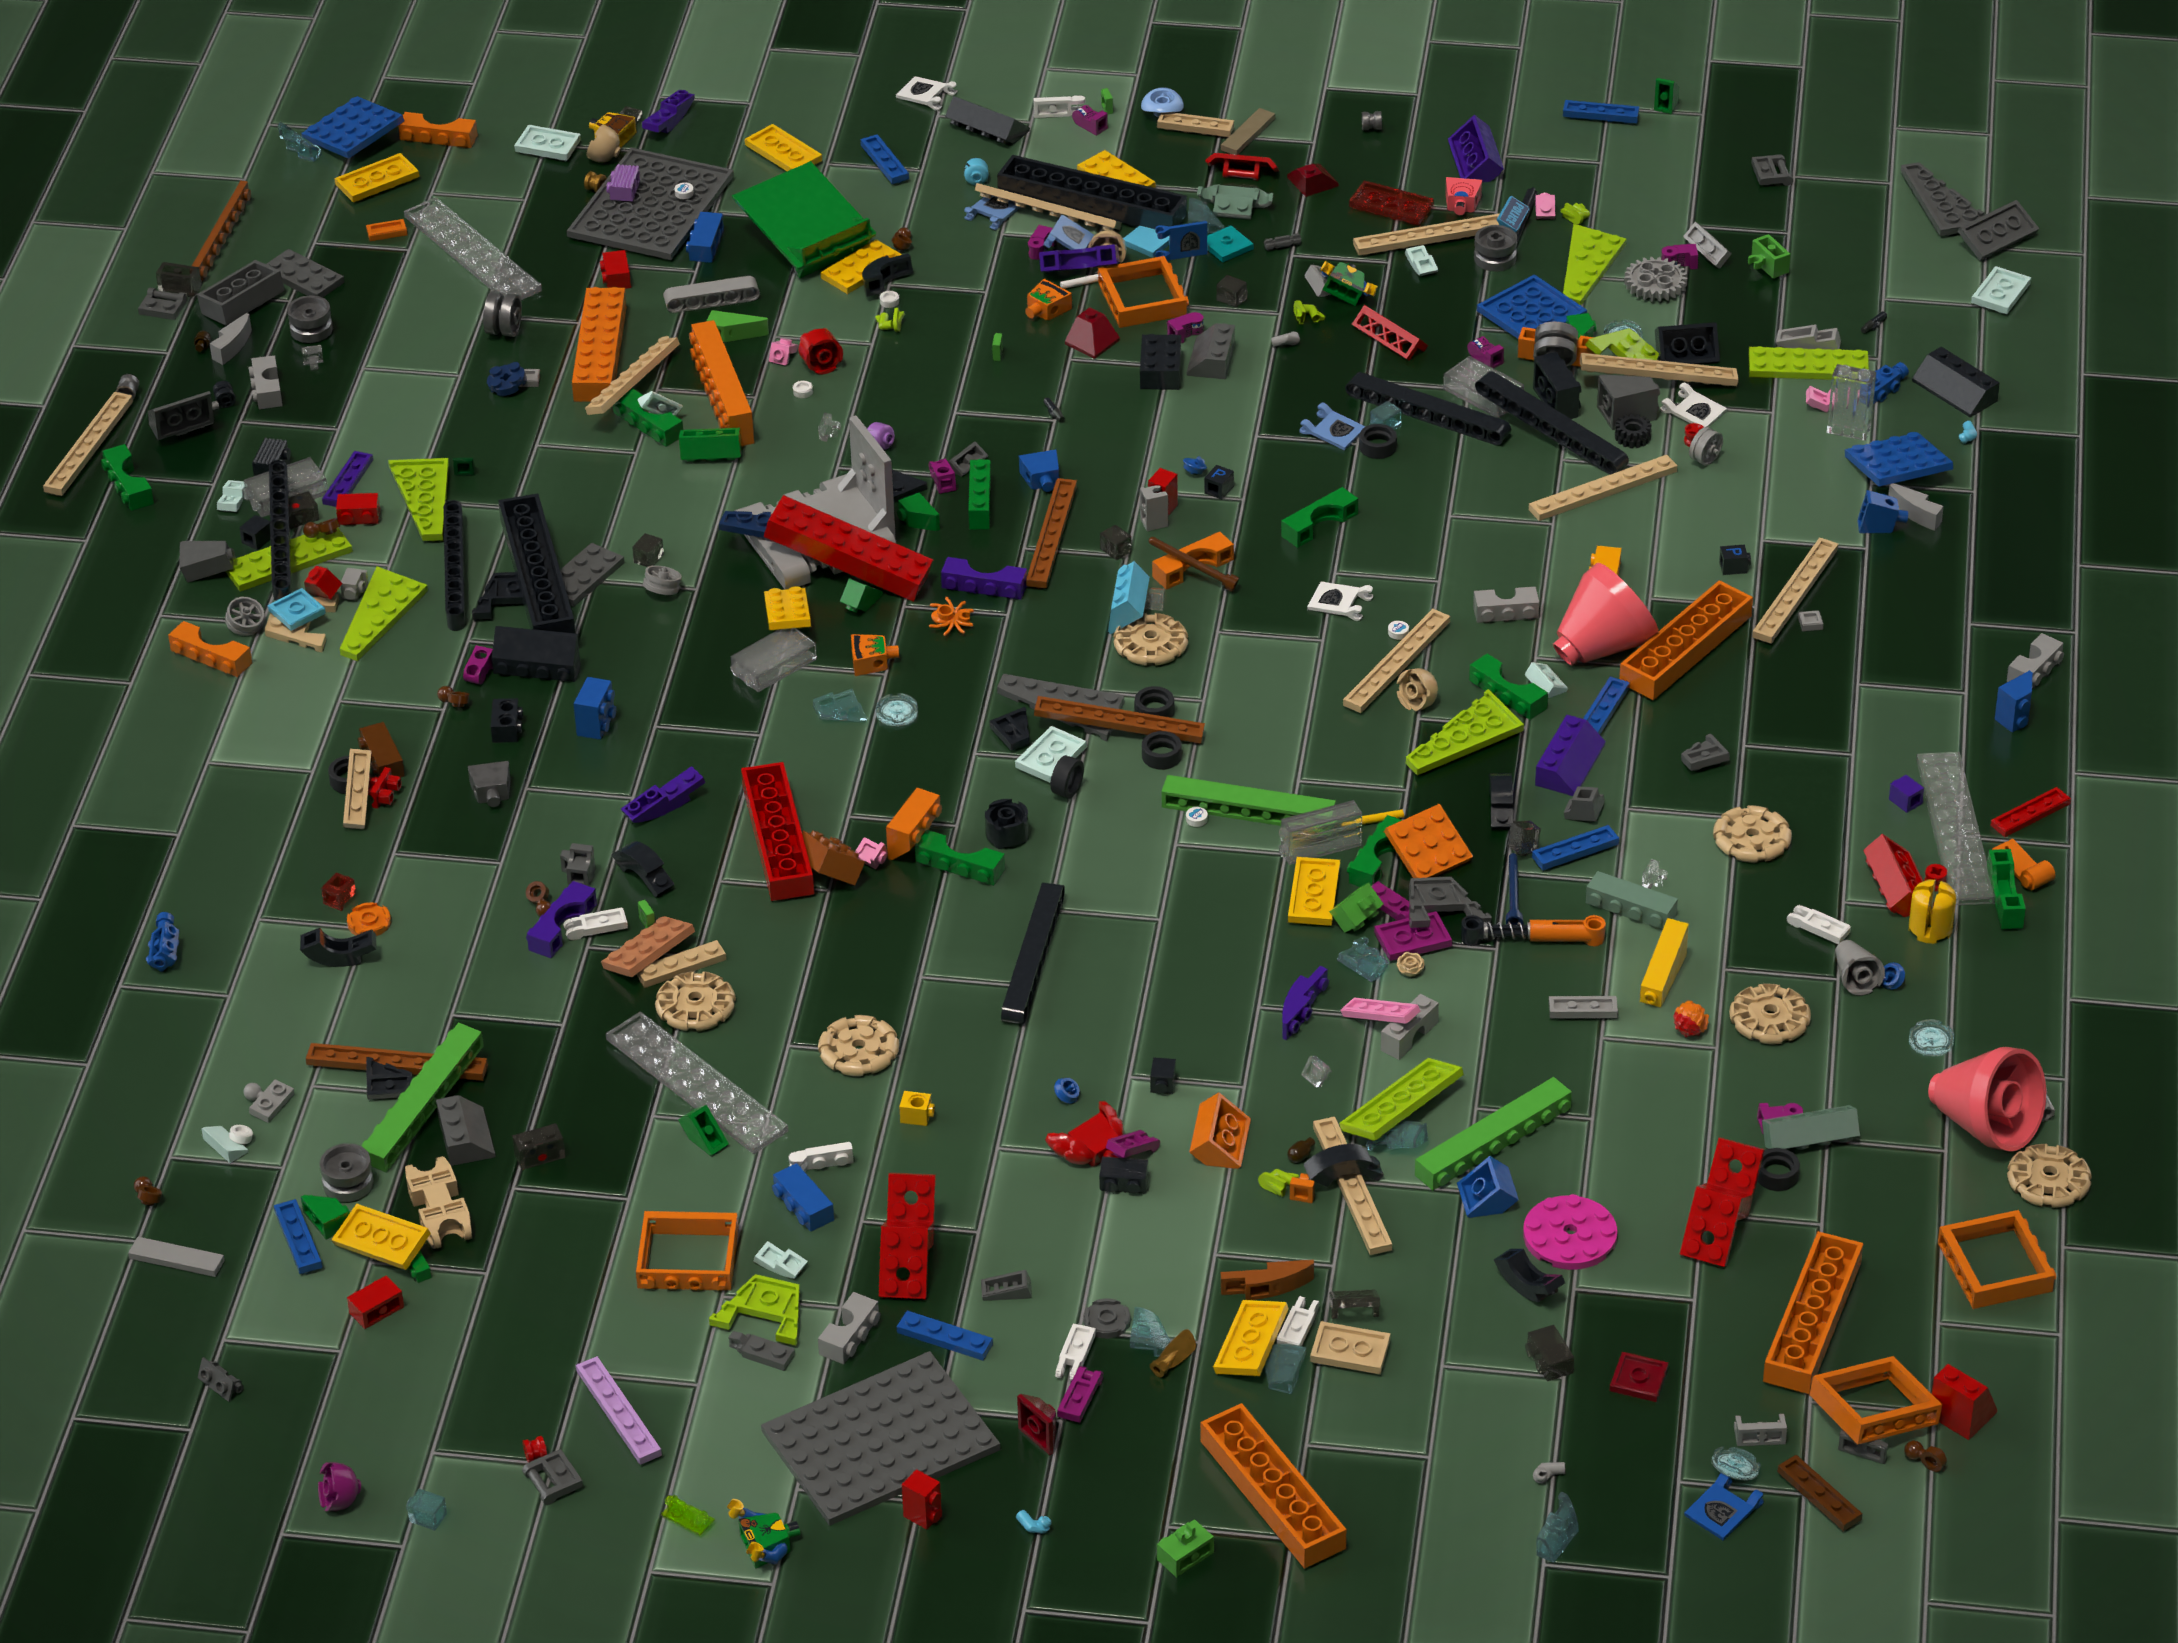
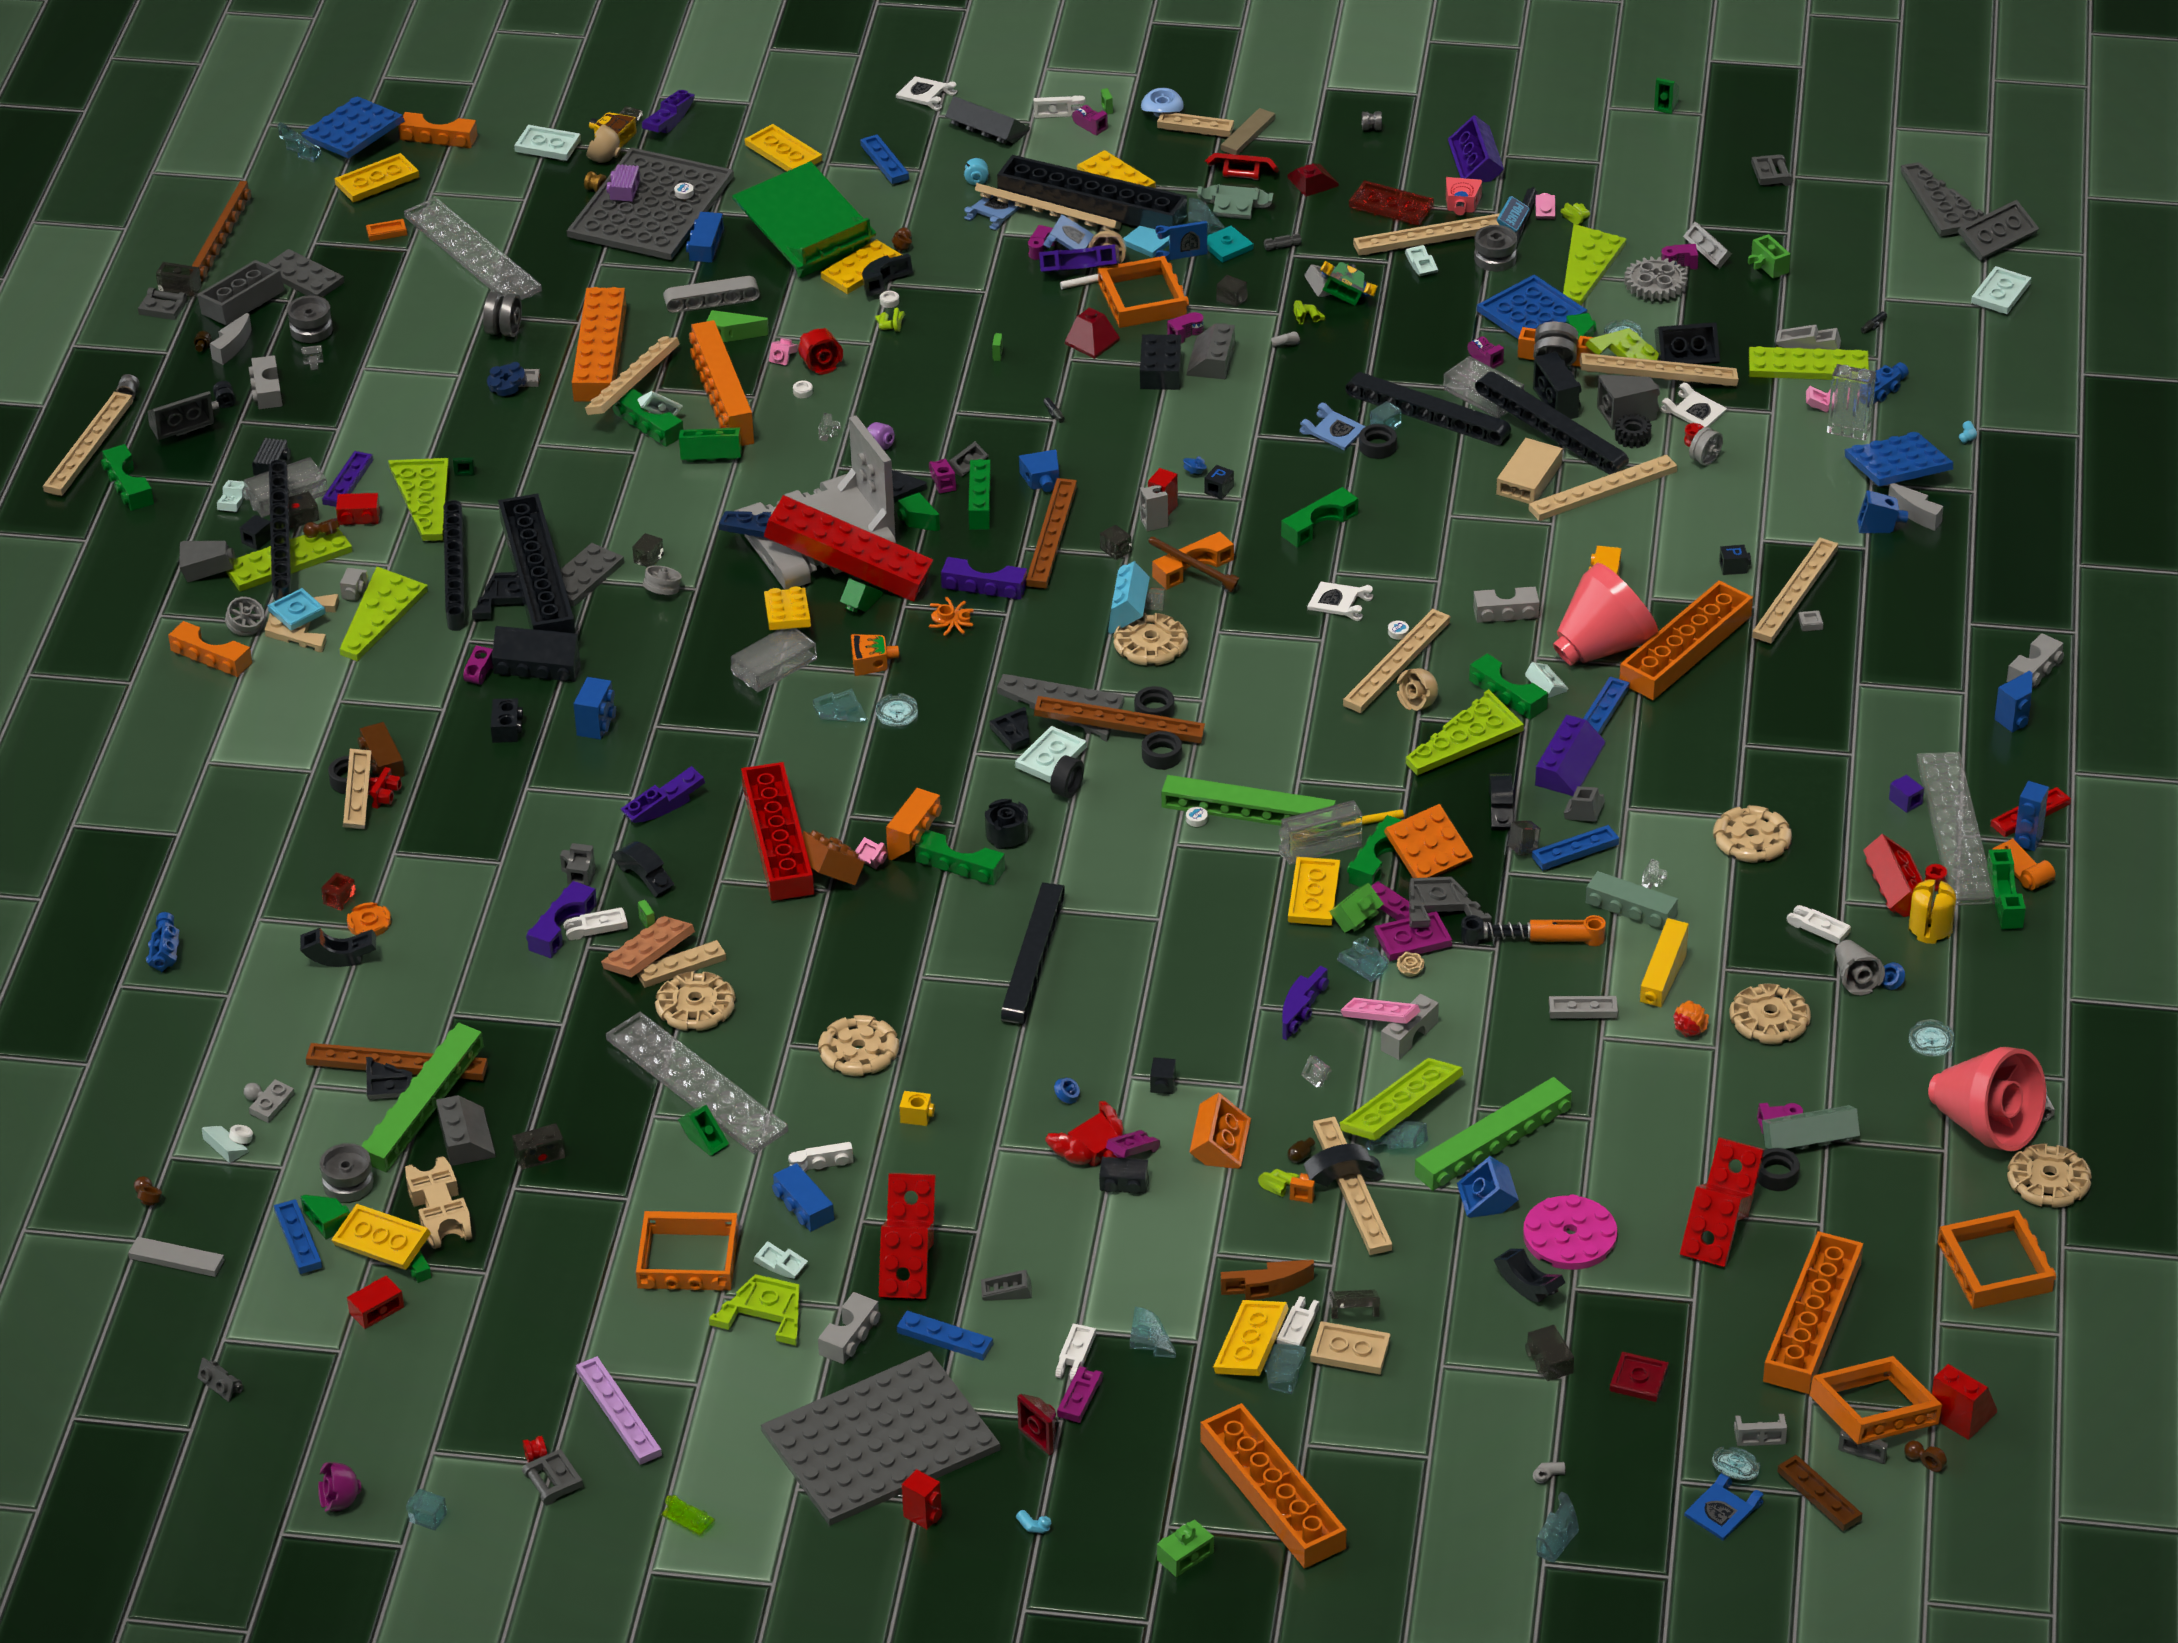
(322, 583): red slope -> none
(457, 699): reddish brown plate -> none
(490, 782): flat silver torso -> none
(531, 894): reddish brown plate -> none
(615, 269): red brick -> none
(762, 1350): dark grey hinge -> none
(763, 1534): torso -> none
(1048, 301): orange torso -> none
(1107, 1317): dark grey tile -> none
(1174, 1353): pearl gold piece -> none
(1394, 329): fence -> none
(1514, 915): dark blue piece -> none
(1529, 471): none -> tan brick
(1601, 111): blue plate -> none
(1705, 754): dark grey wing -> none
(1956, 382): black slope -> none
(2031, 815): none -> blue brick

